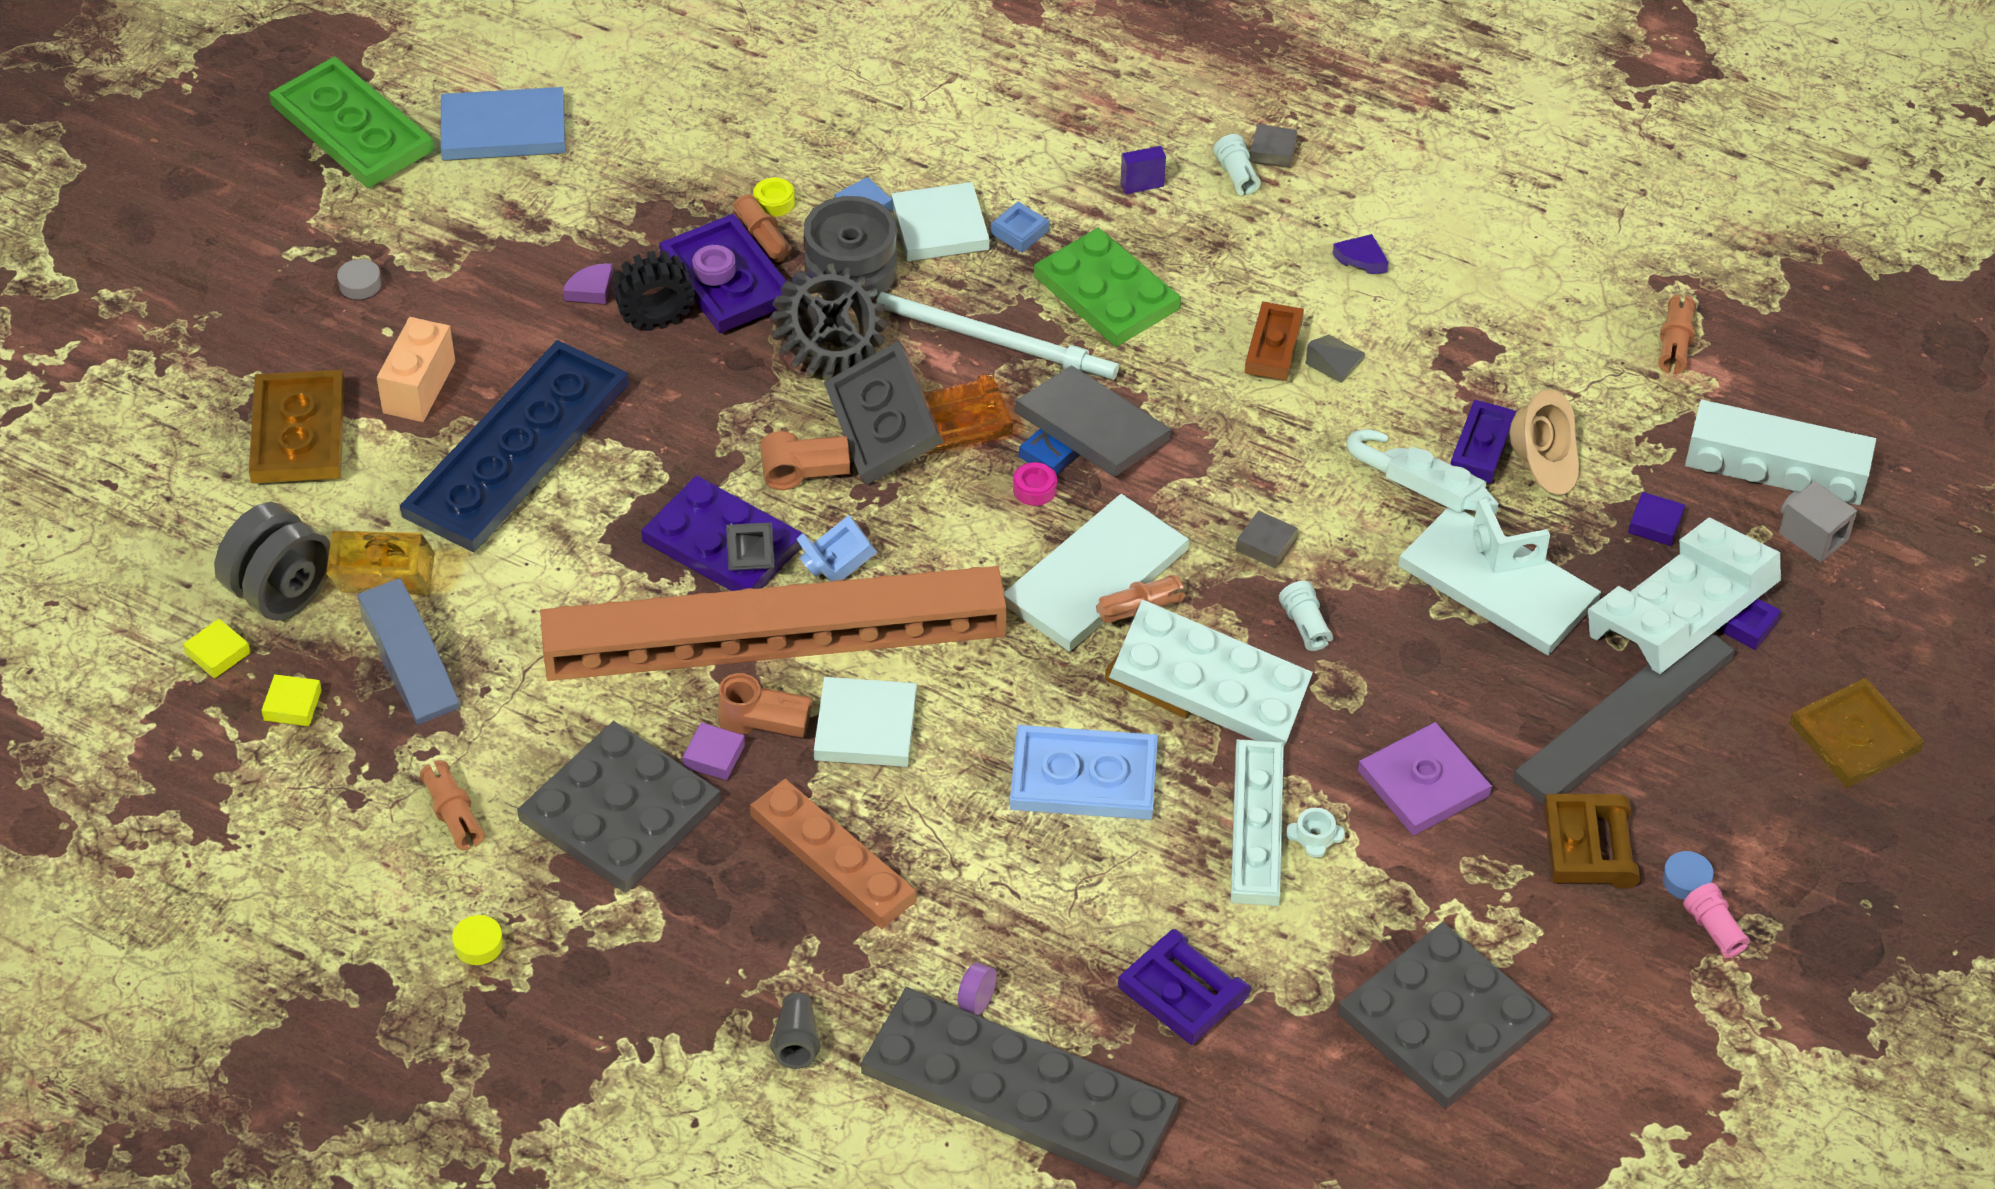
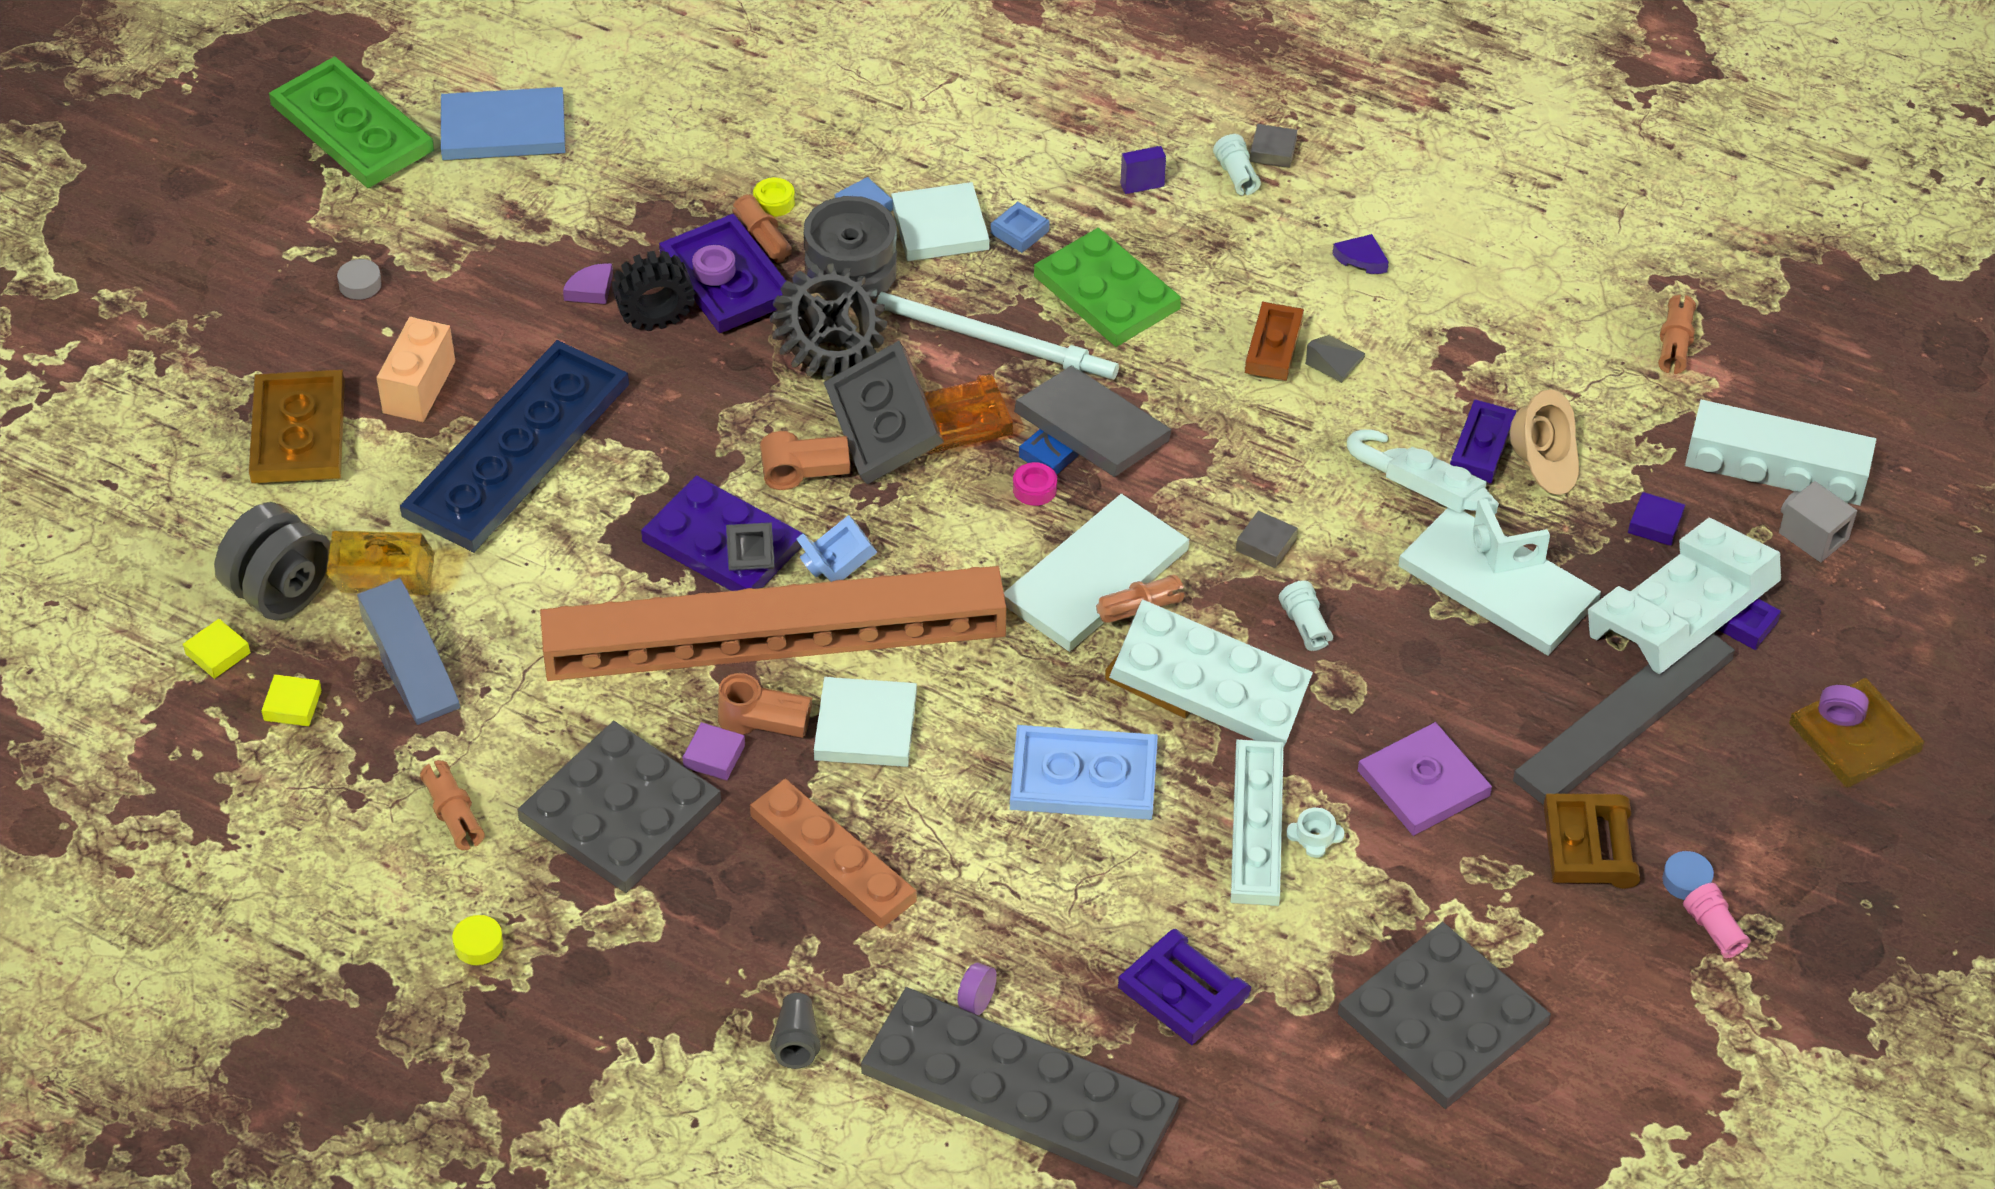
(1843, 705): none -> medium lavender tile

